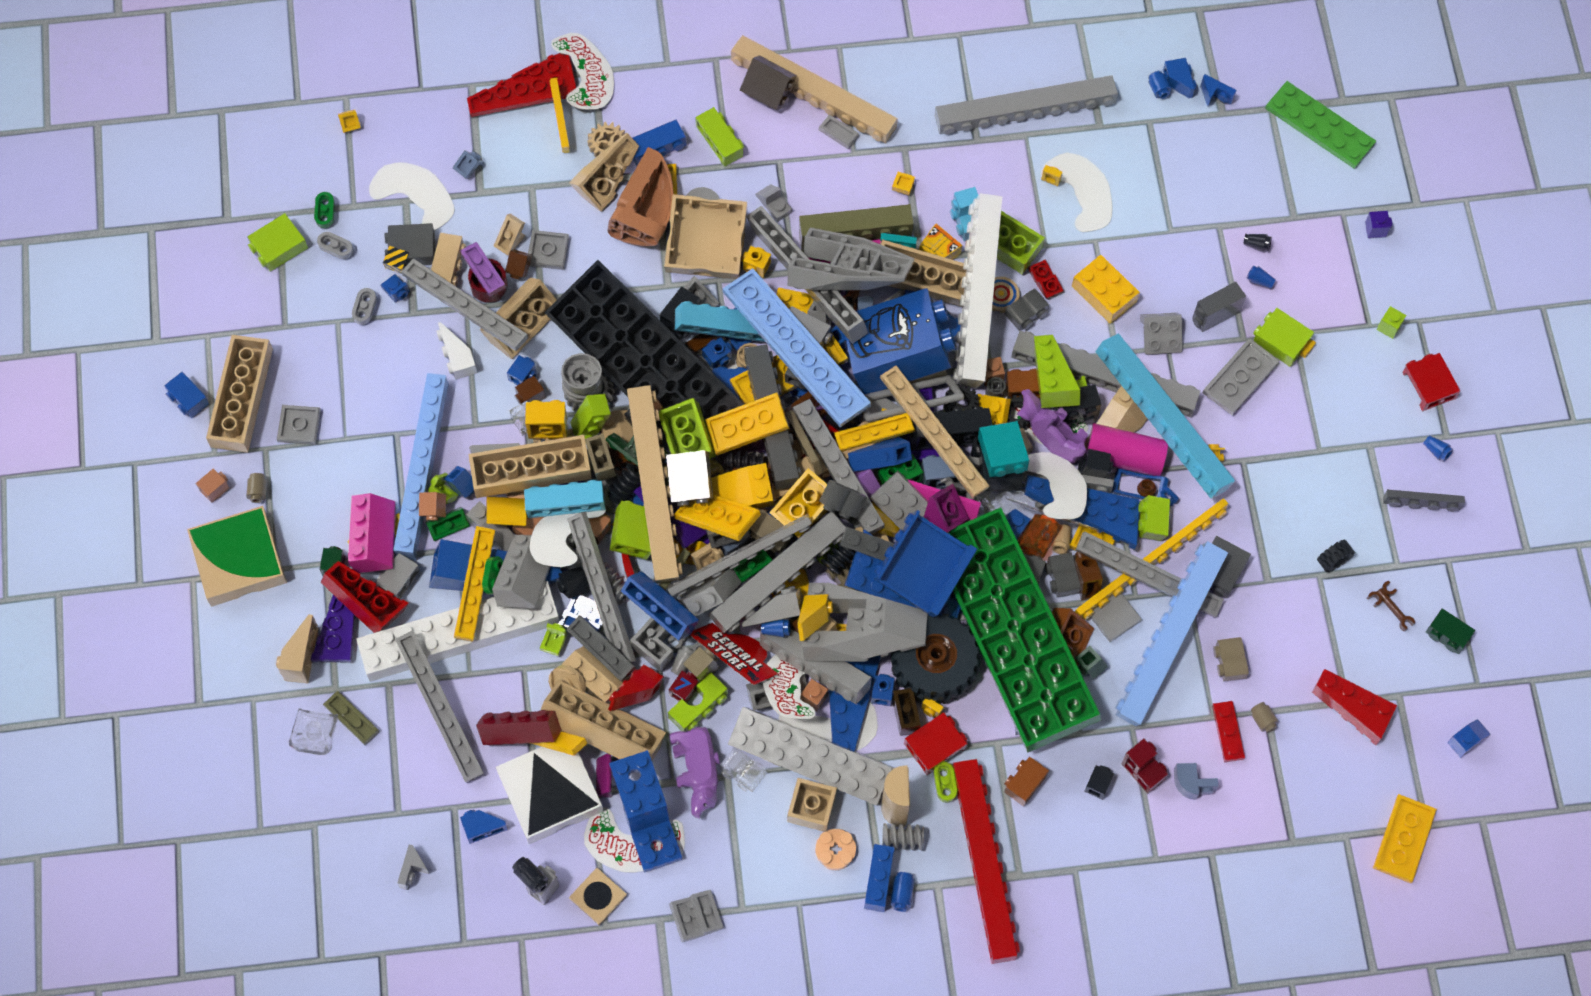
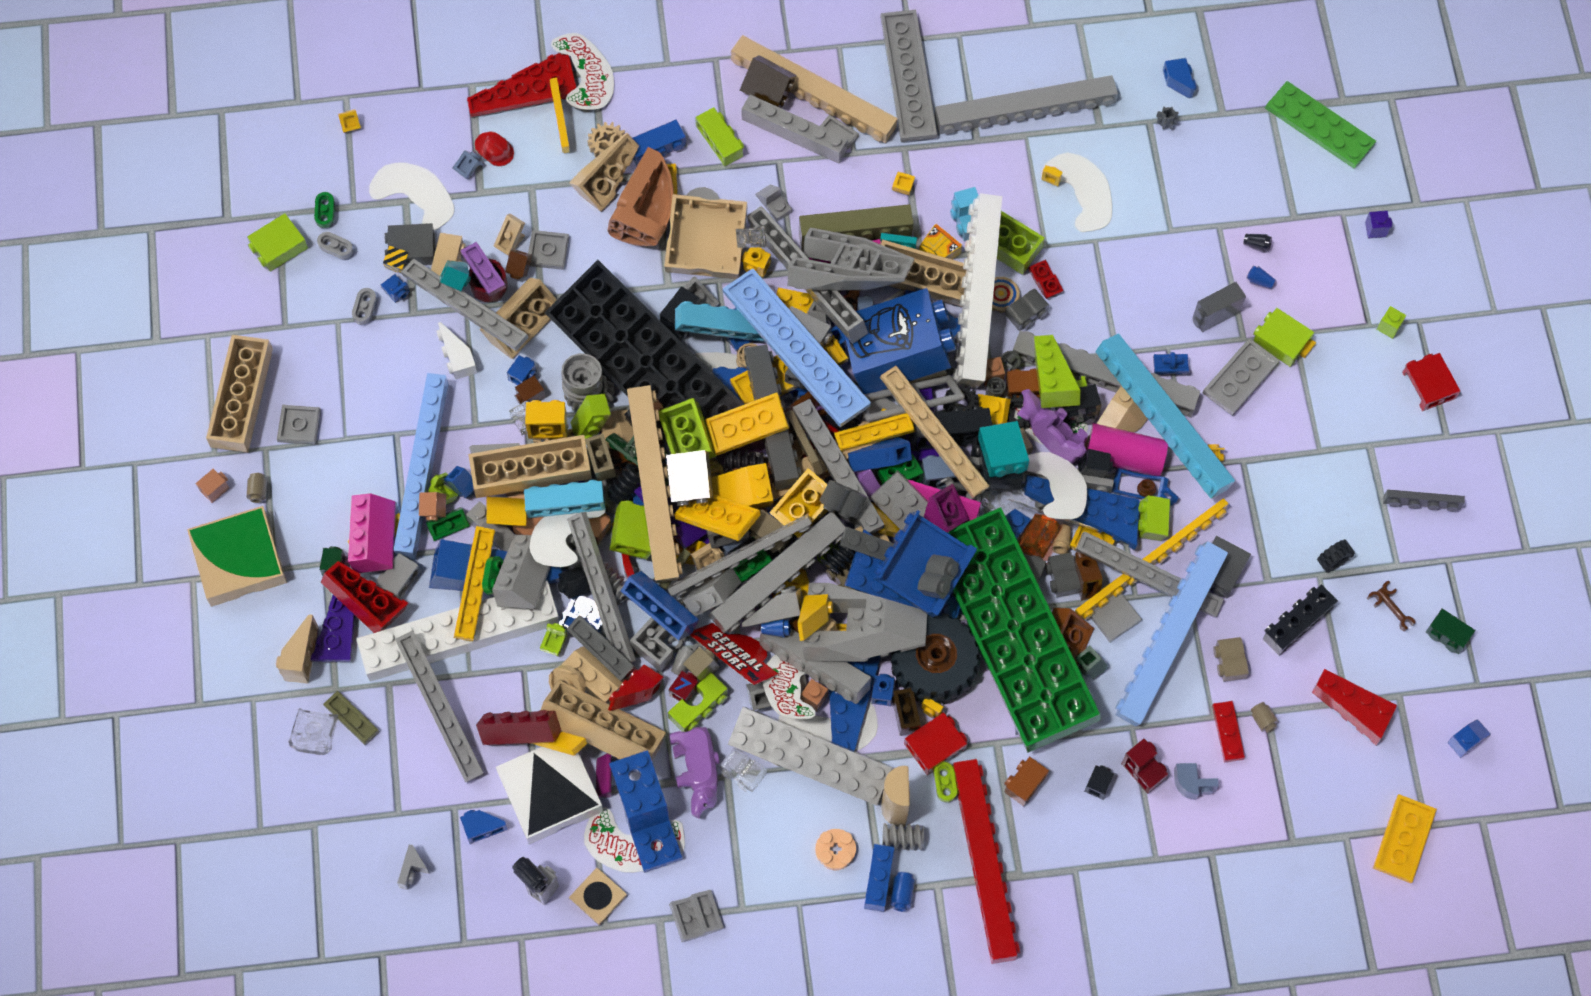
(186, 394): blue brick -> none
(455, 275): none -> teal slope
(494, 148): none -> red piece
(699, 342): reddish brown slope -> none
(717, 353): blue brick -> none
(751, 237): none -> clear slope
(794, 129): none -> light grey brick
(811, 804): tan brick -> none
(908, 75): none -> light grey plate
(938, 576): none -> dark grey brick
(1012, 358): none -> dark grey arm
(1105, 289): yellow brick -> none
(1159, 84): blue brick -> none
(1162, 333): light grey bracket -> none
(1167, 117): none -> dark grey gear
(1170, 363): none -> blue hips
(1214, 88): blue slope -> none
(1300, 619): none -> black brick
(1438, 448): blue cone -> none

